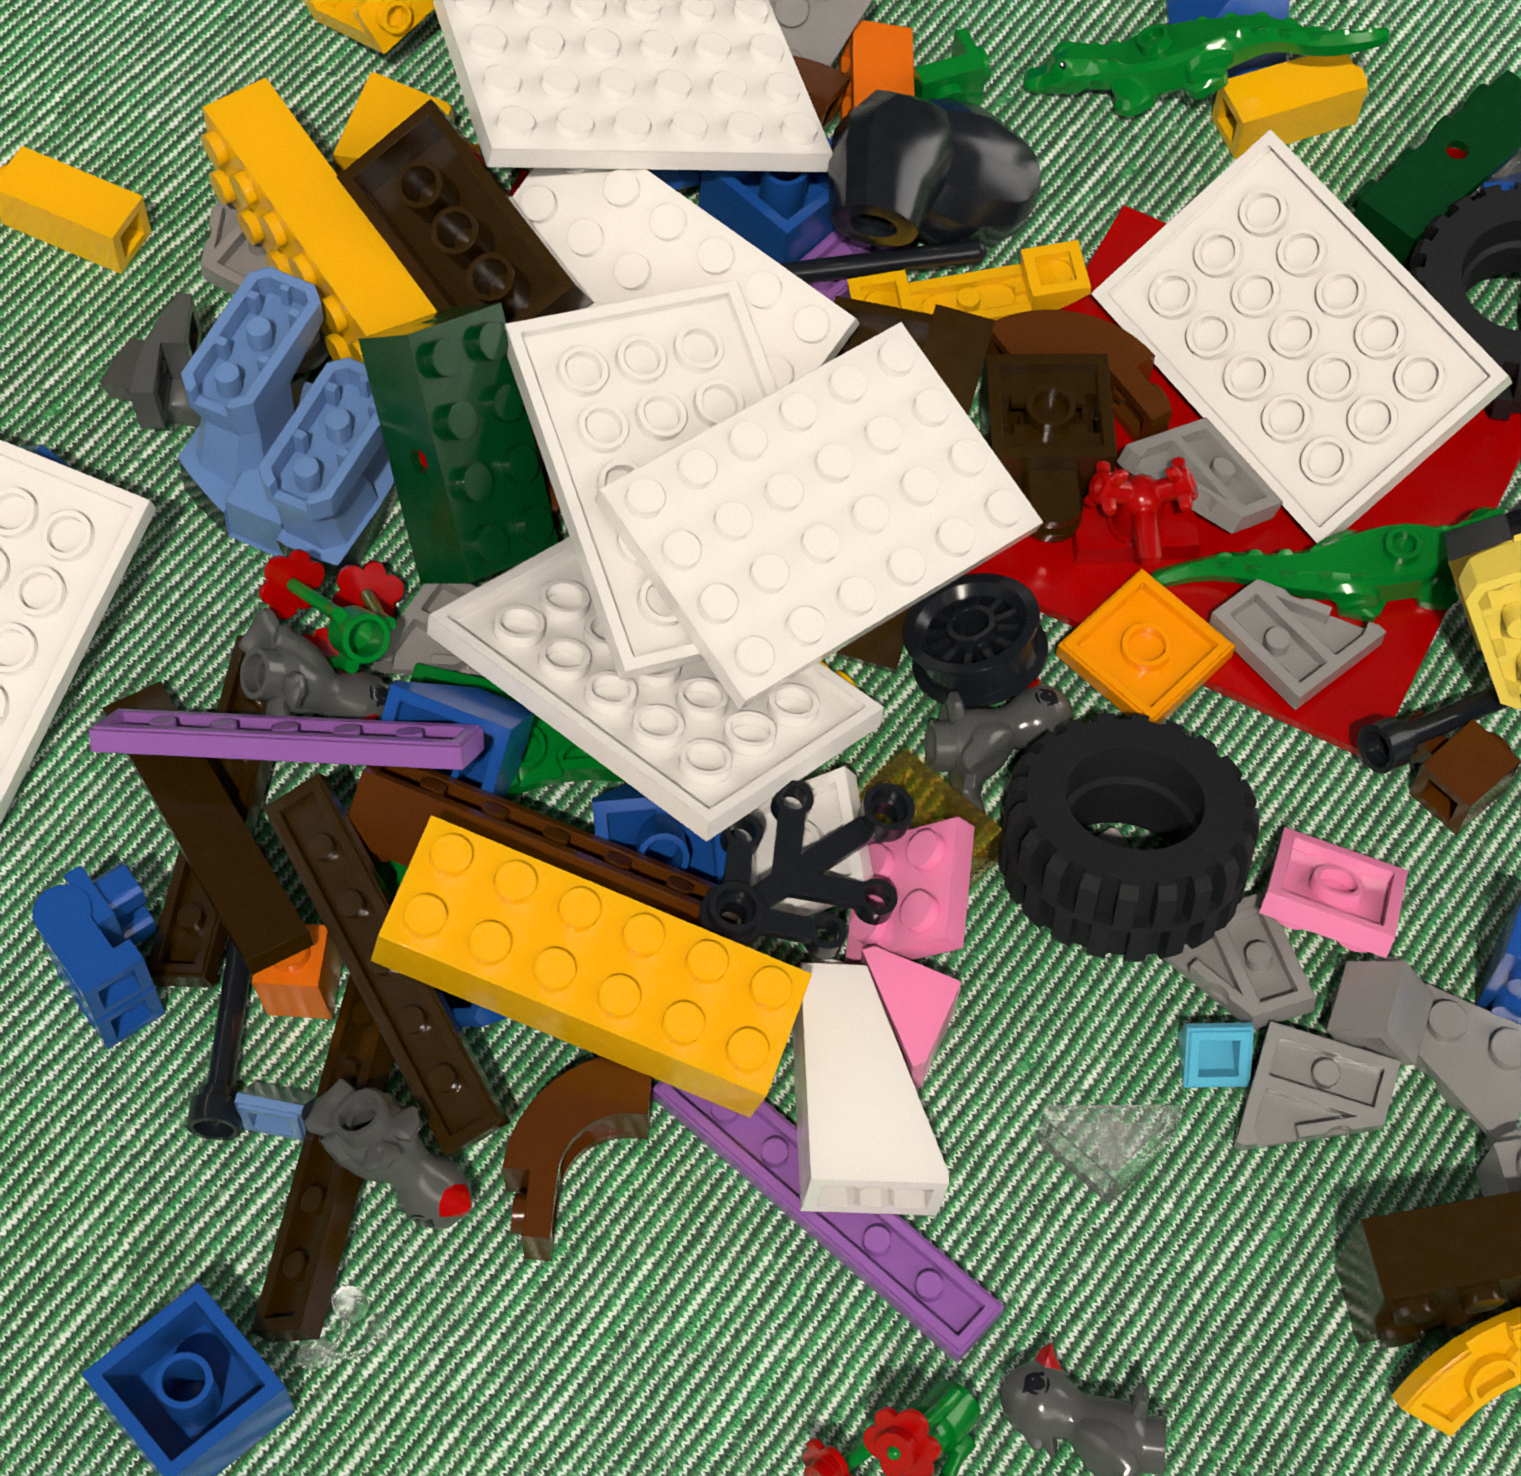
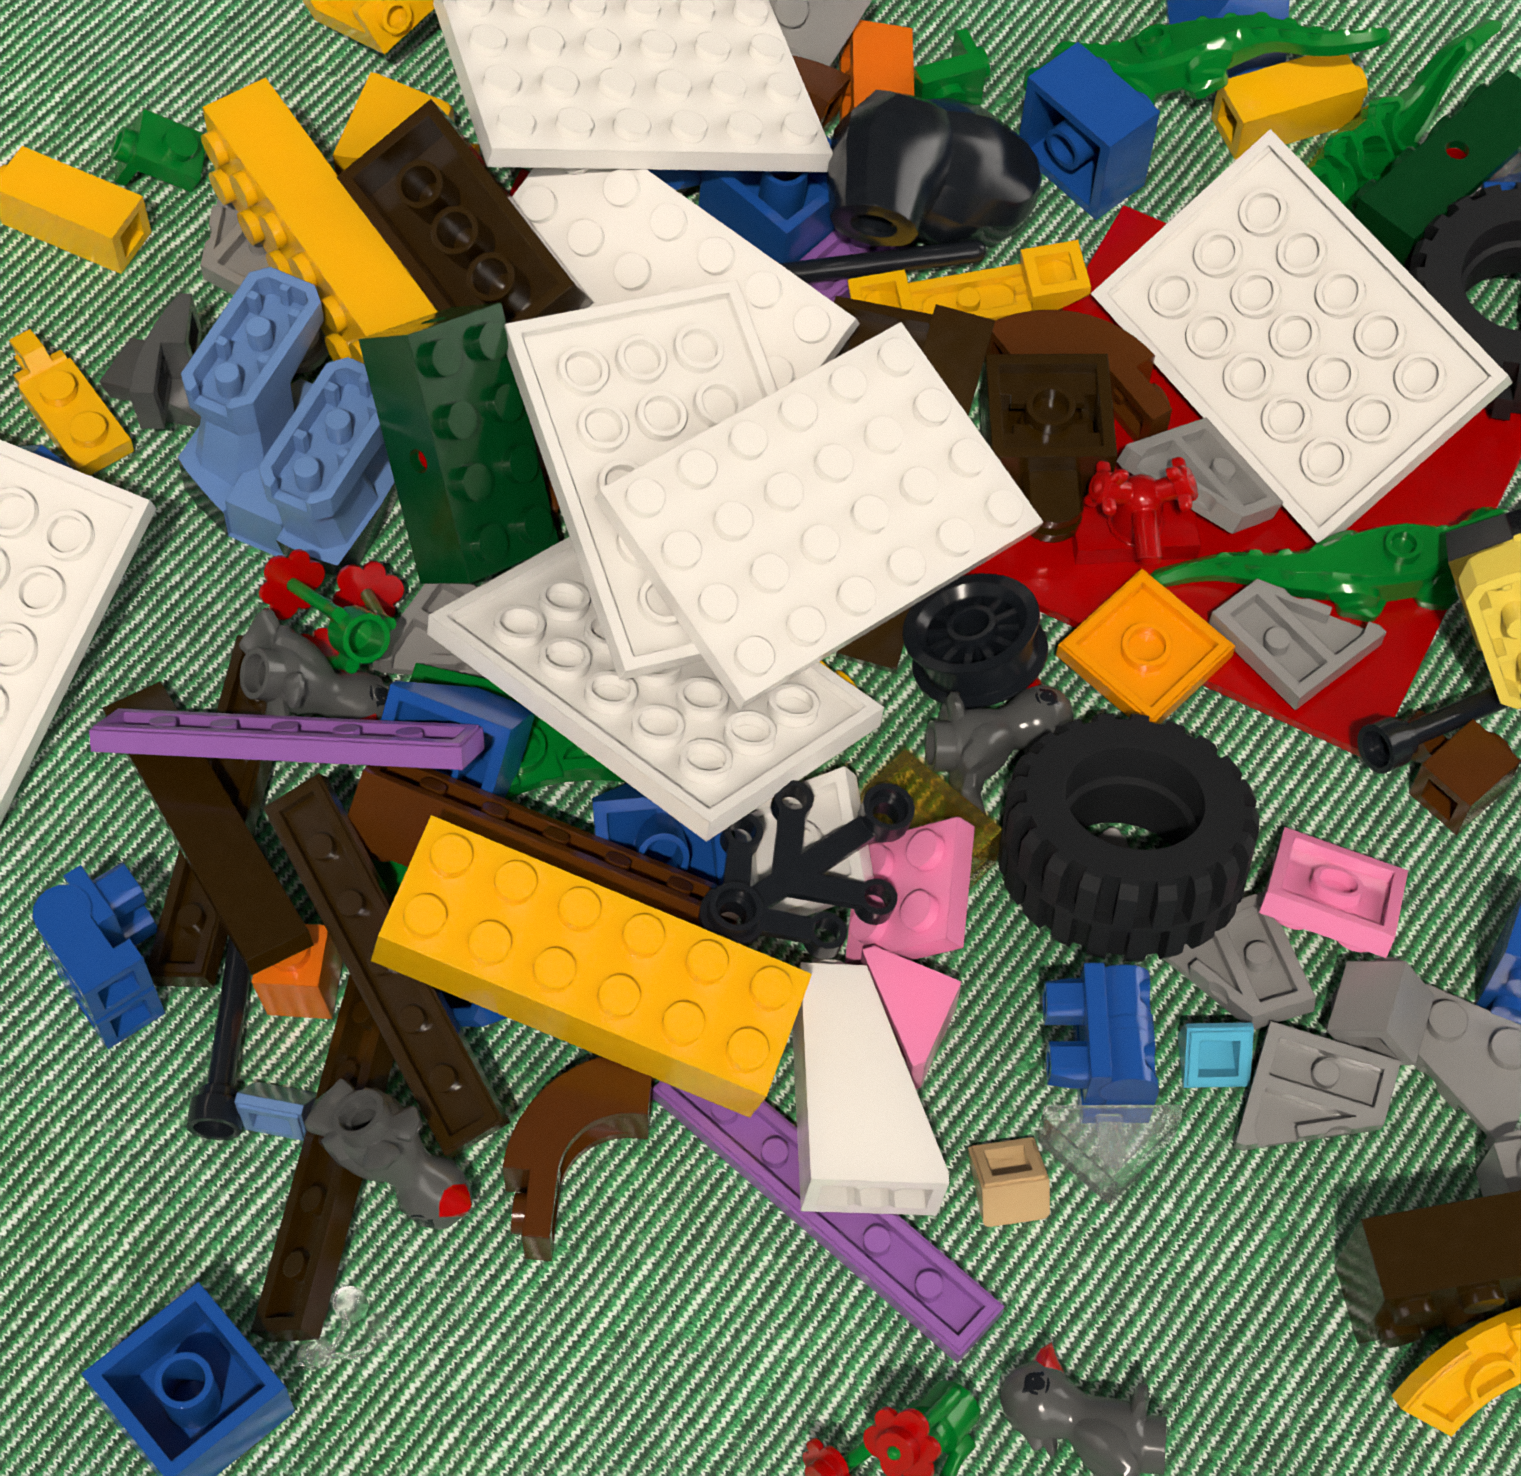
(68, 407): none -> yellow hinge
(159, 150): none -> green bracket
(1010, 1182): none -> tan slope
(1088, 129): none -> blue brick
(1111, 1032): none -> blue hips
(1390, 124): none -> green animal

